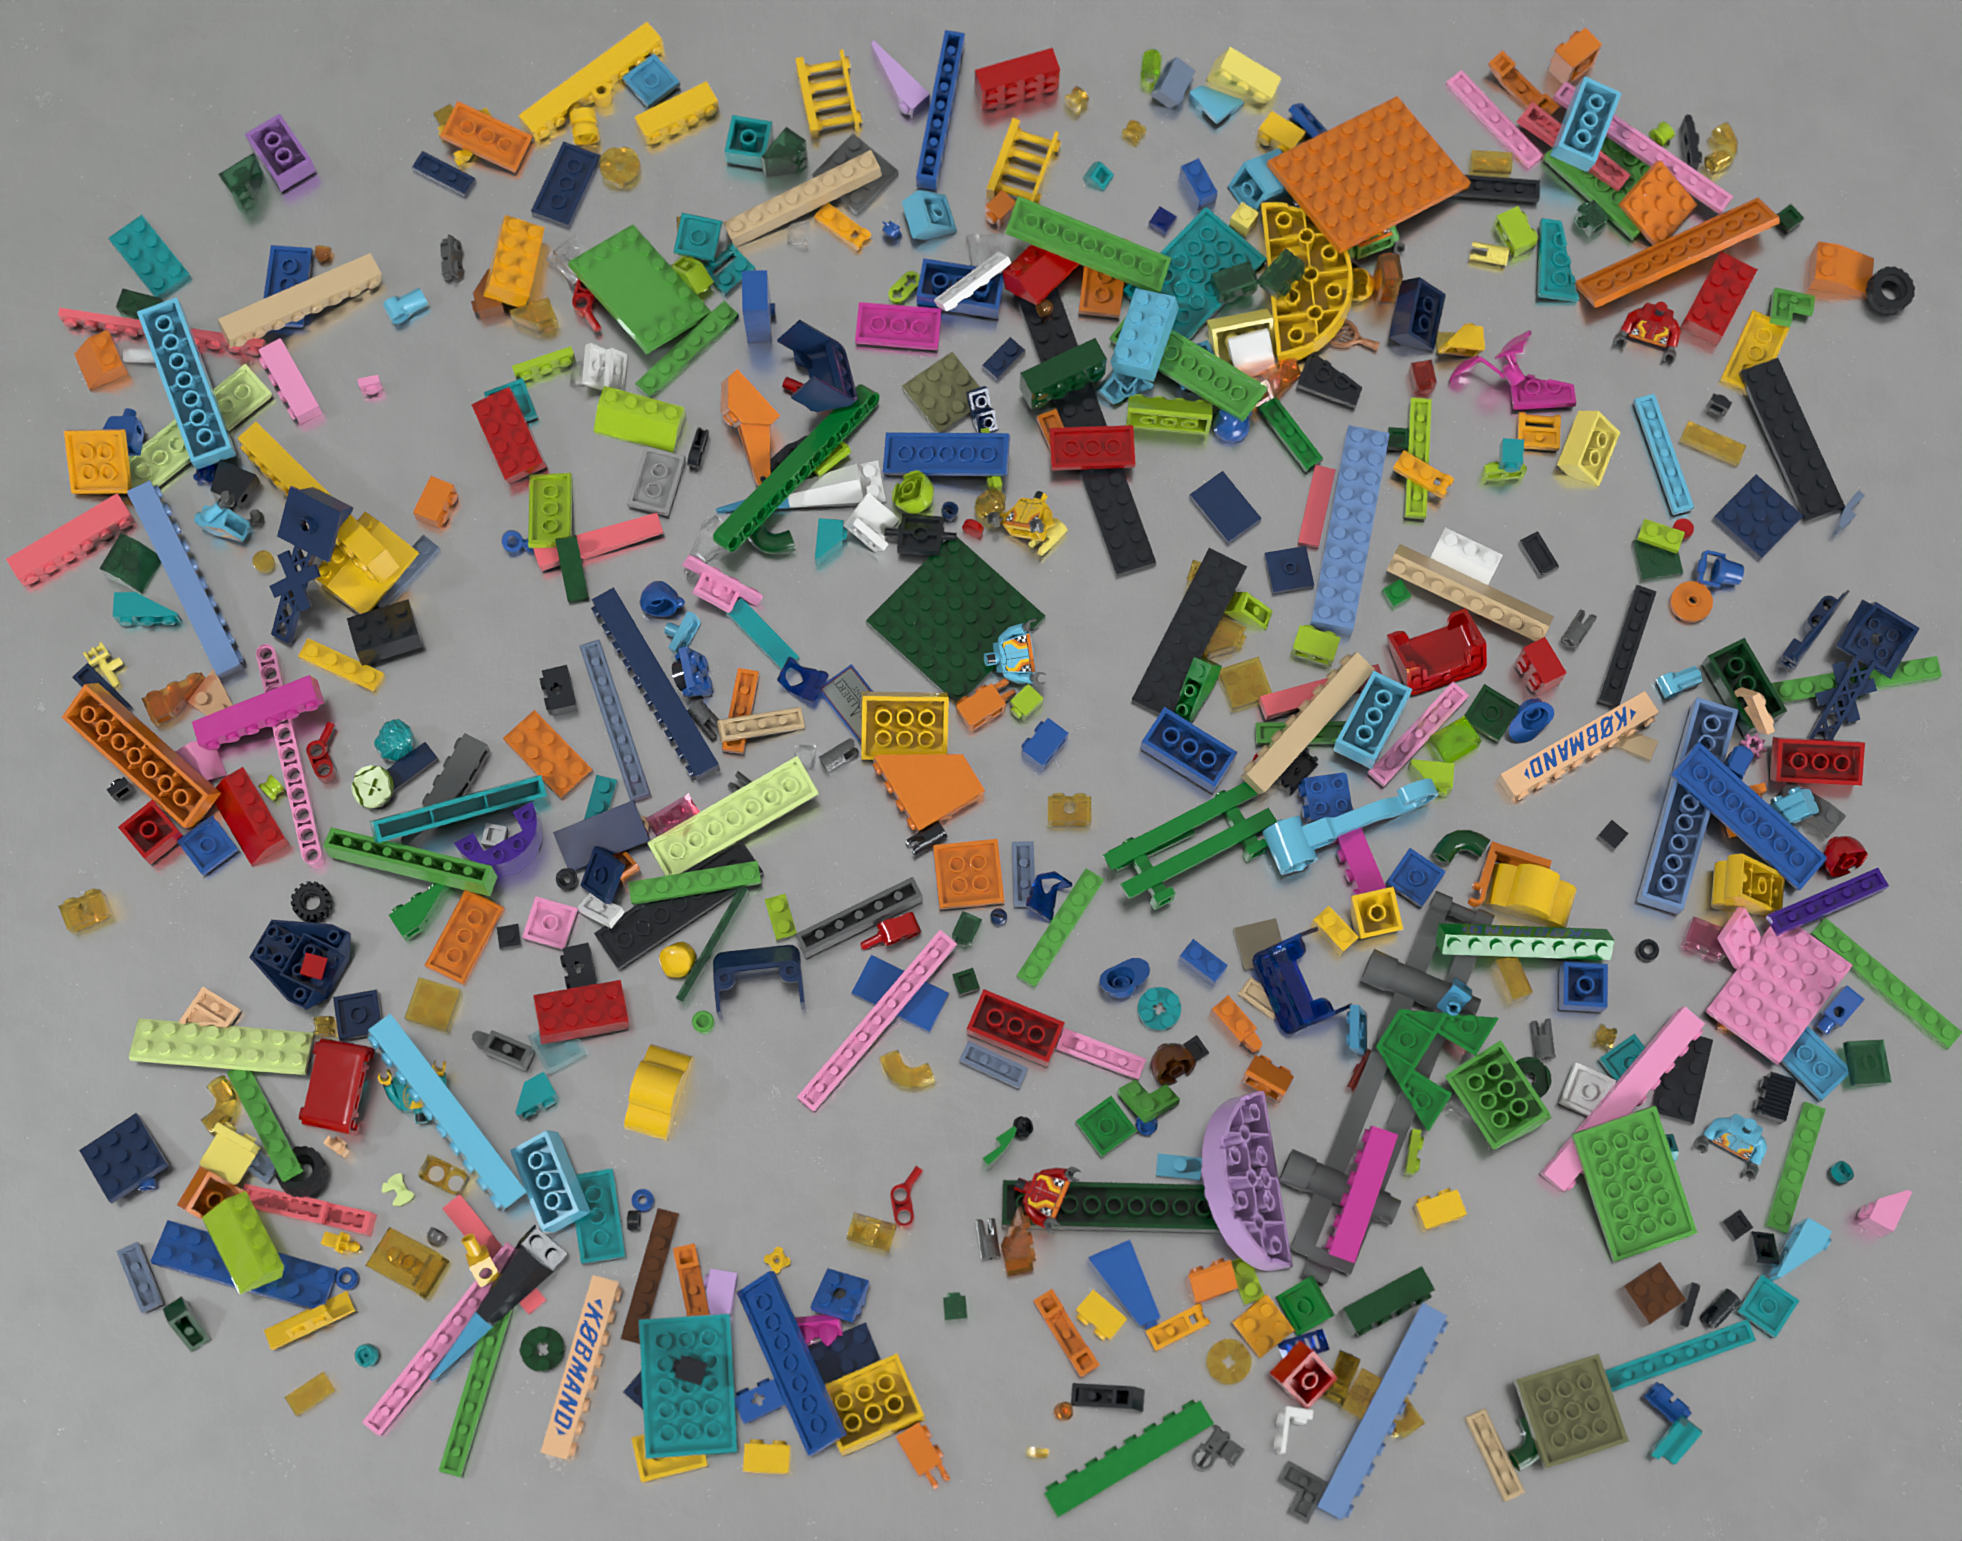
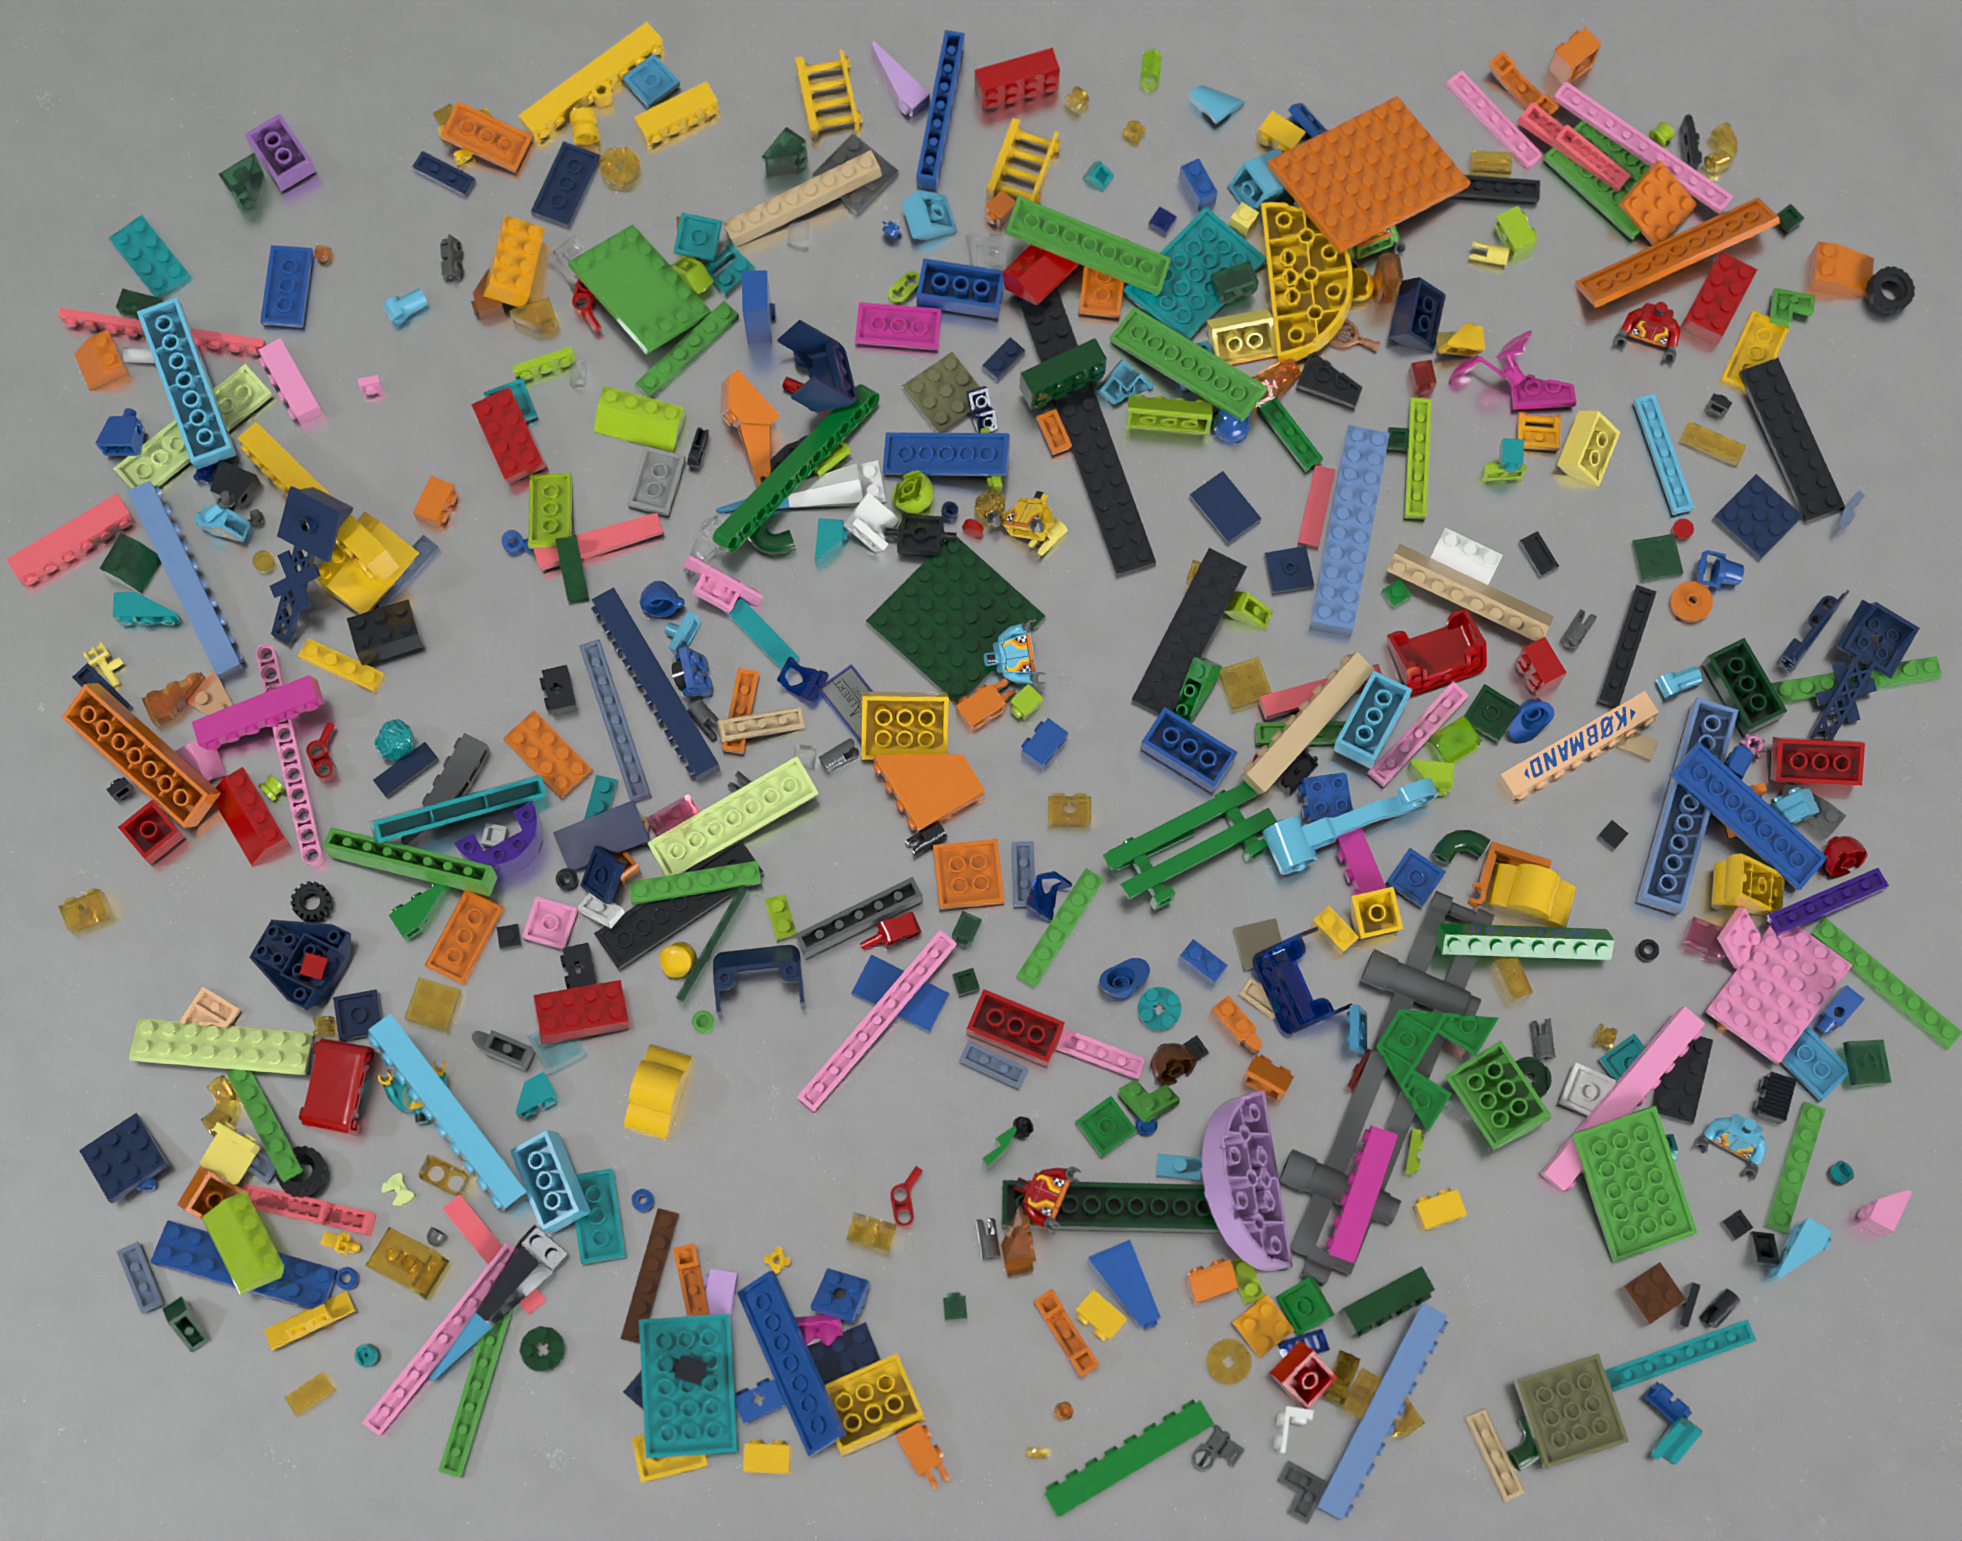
(98, 461): light orange plate -> none
(207, 845): blue plate -> none
(300, 300): tan brick -> none
(337, 1145): light nougat plate -> none
(372, 786): tile -> none
(478, 1258): yellow bracket -> none
(581, 1367): light nougat brick -> none
(604, 367): white slope -> none
(634, 1220): black axle -> none
(748, 141): teal brick -> none
(842, 226): light orange plate -> none
(904, 1075): clear yellow cylinder -> none
(972, 281): white plate -> none
(998, 921): dark blue hinge -> none
(1044, 308): clear orange hinge -> none
(1092, 447): red plate -> none
(1108, 1397): black slope -> none
(1144, 334): medium azure brick -> none
(1173, 82): sand blue brick -> none
(1176, 1327): light orange plate -> none
(1225, 639): clear yellow slope -> none
(1243, 76): light yellow wedge -> none
(1251, 352): white slope -> none
(1281, 274): clear green brick -> none
(1315, 645): lime brick -> none
(1422, 474): light orange plate -> none
(1455, 998): dark azure bracket -> none
(1554, 268): teal wing -> none
(1583, 986): blue brick -> none
(1585, 124): medium azure brick -> none
(1591, 218): clear green brick -> none
(1660, 535): lime plate -> none
(1756, 710): light nougat wing -> none
(1768, 1306): teal plate -> none

